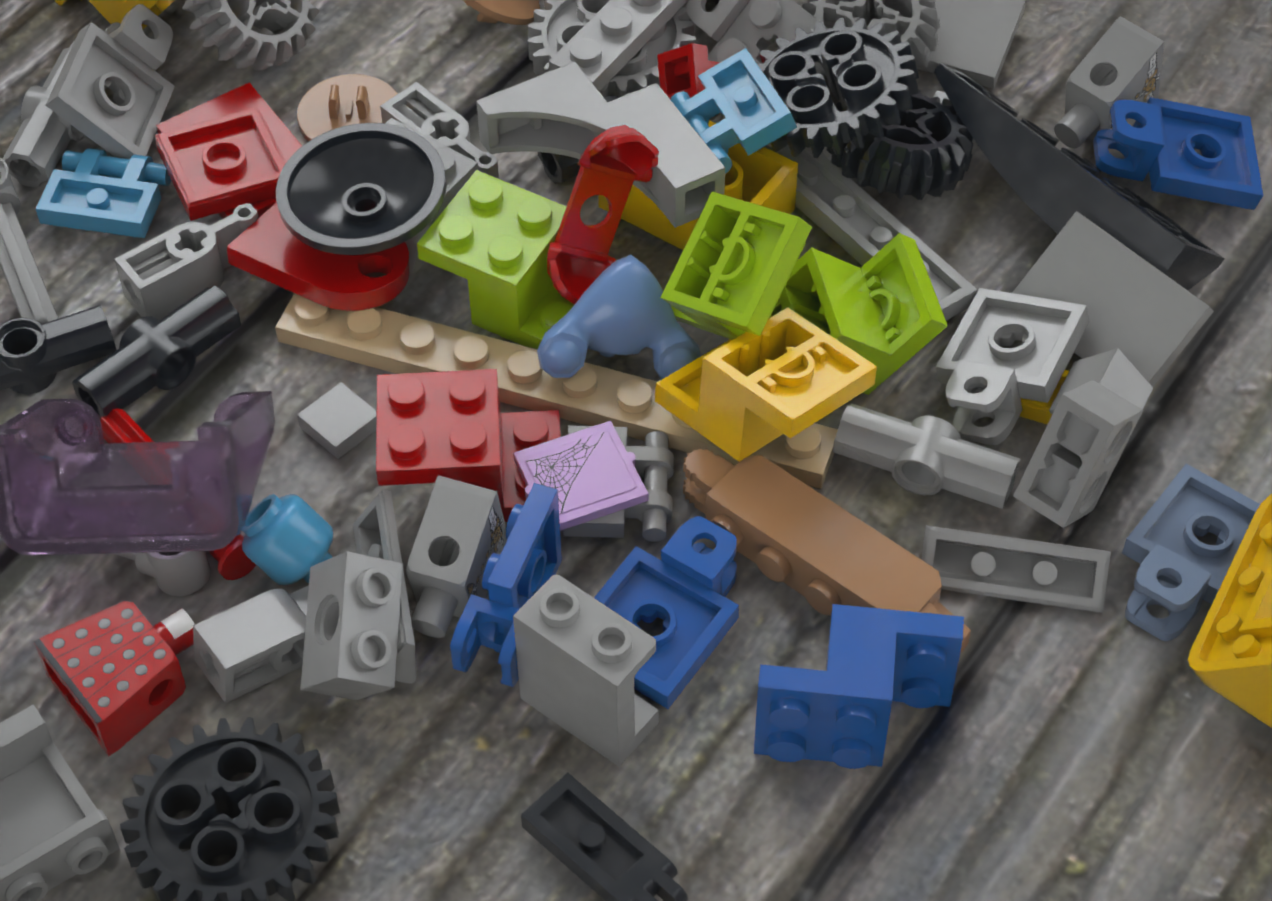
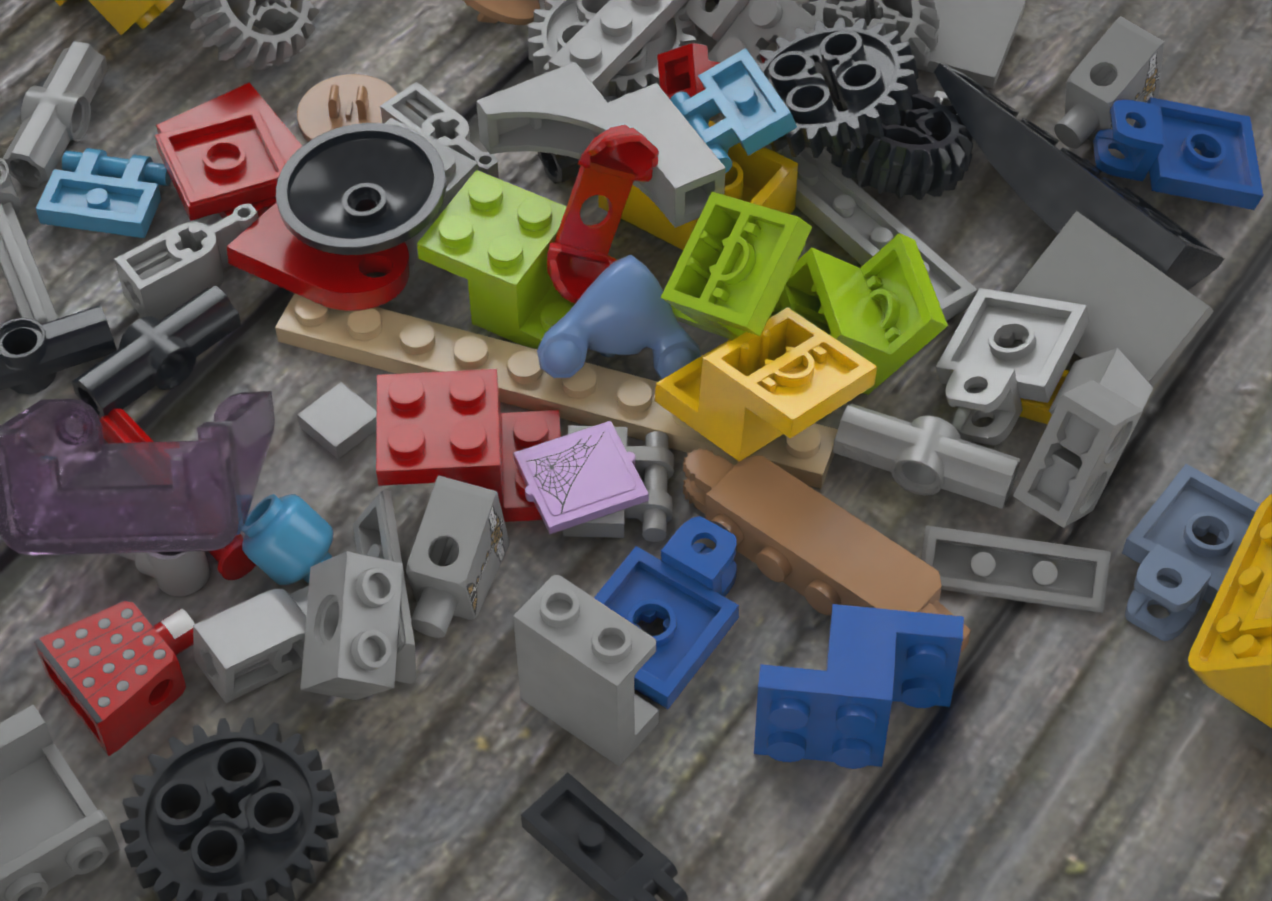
(125, 63): light grey plate -> none
(511, 579): blue plate -> none

